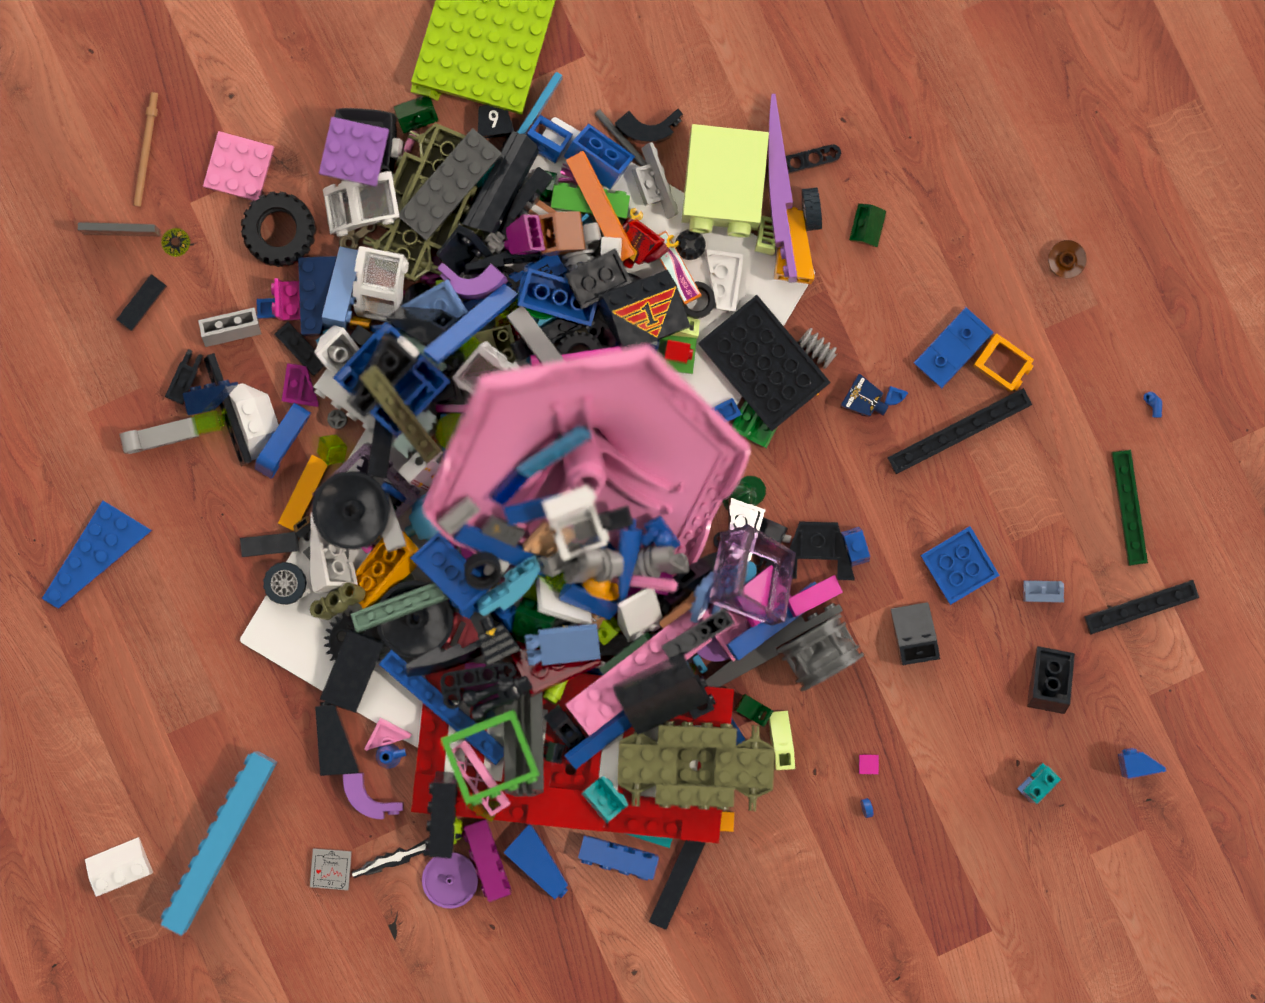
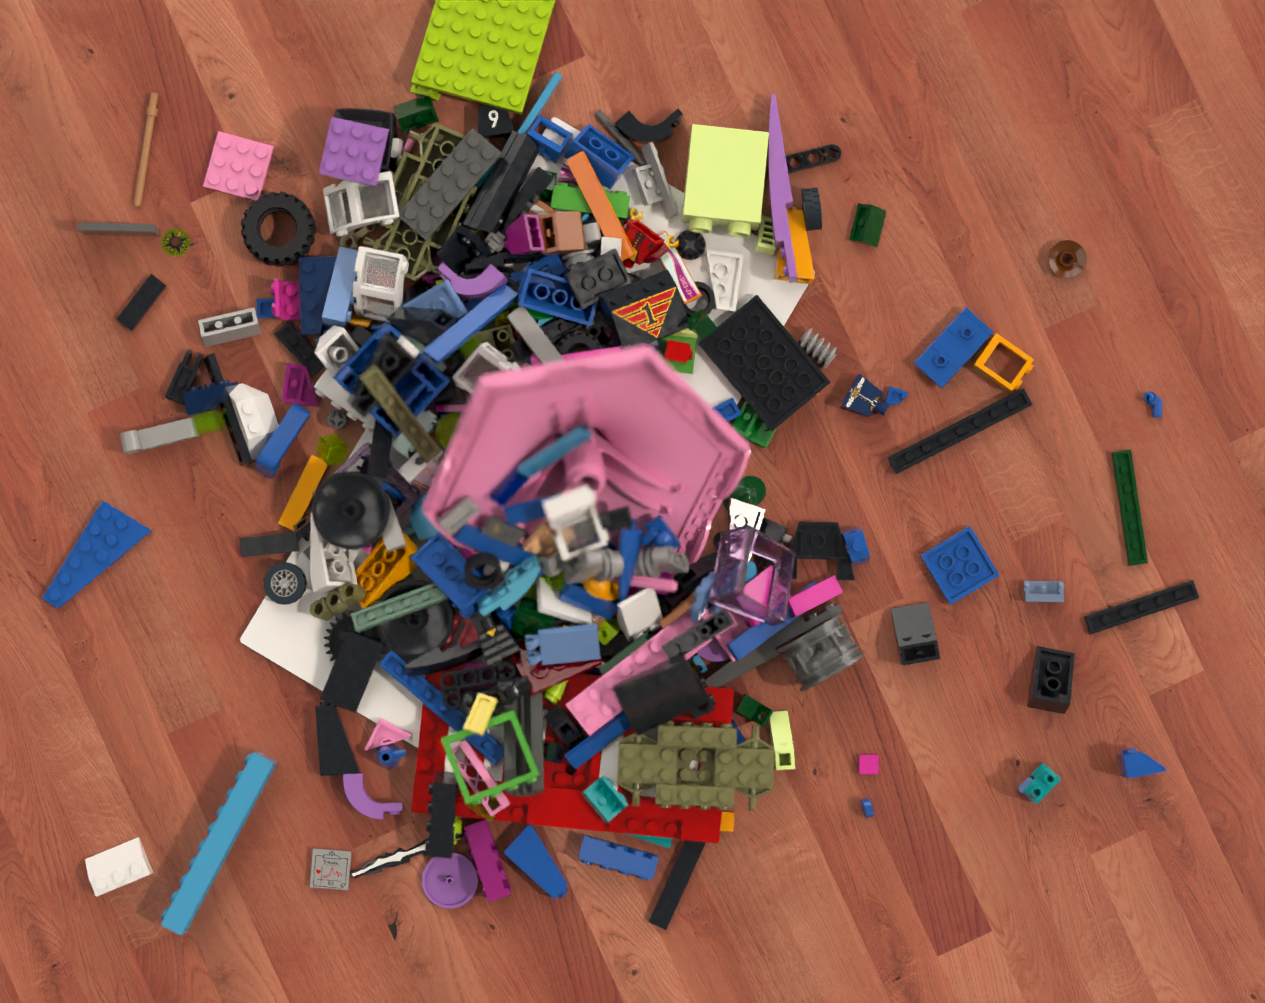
(480, 714): none -> light yellow tile
(702, 323): none -> dark green bracket

